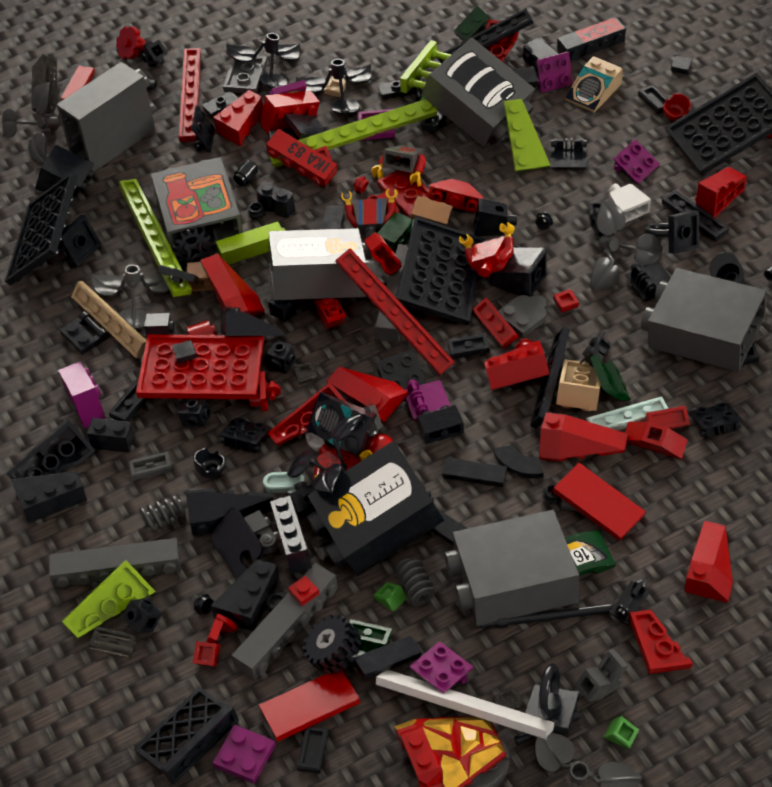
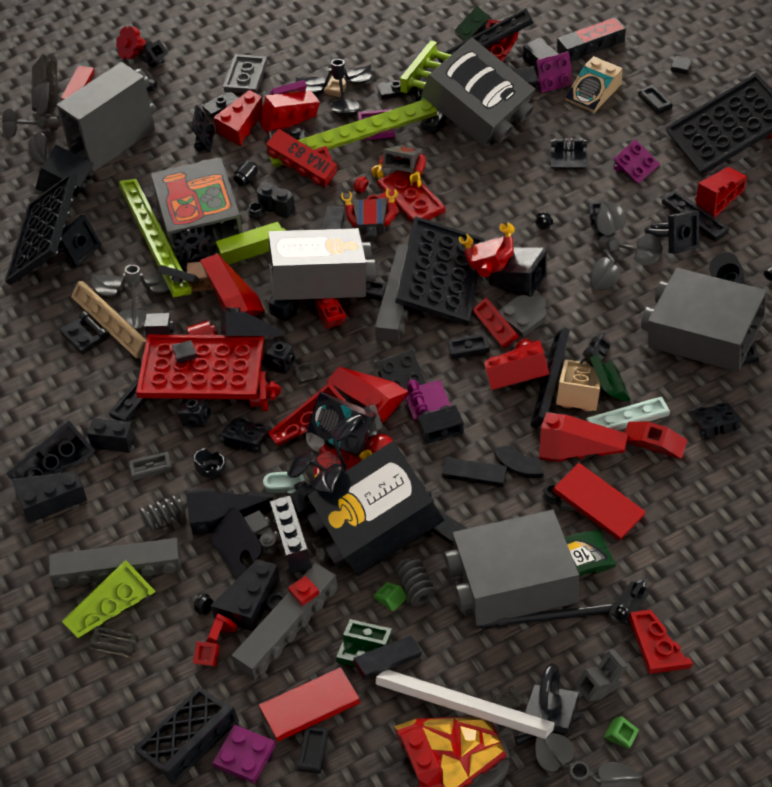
(82, 392): magenta wedge -> none
(142, 615): black brick -> none
(189, 93): tile -> none
(286, 52): black plant -> none
(304, 125): black tile -> none
(331, 644): black wheel -> none
(382, 253): red brick -> none
(394, 312): red tile -> none
(396, 230): dark green brick -> none
(431, 210): medium nougat brick -> none
(442, 667): magenta hinge -> none
(456, 194): red slope -> none
(490, 216): black torso -> none
(524, 141): lime wing -> none
(566, 300): red plate -> none
(630, 200): white torso -> none
(647, 279): black hinge -> none
(672, 417): red tile -> none
(676, 107): red hair -> none
(710, 565): red wedge -> none

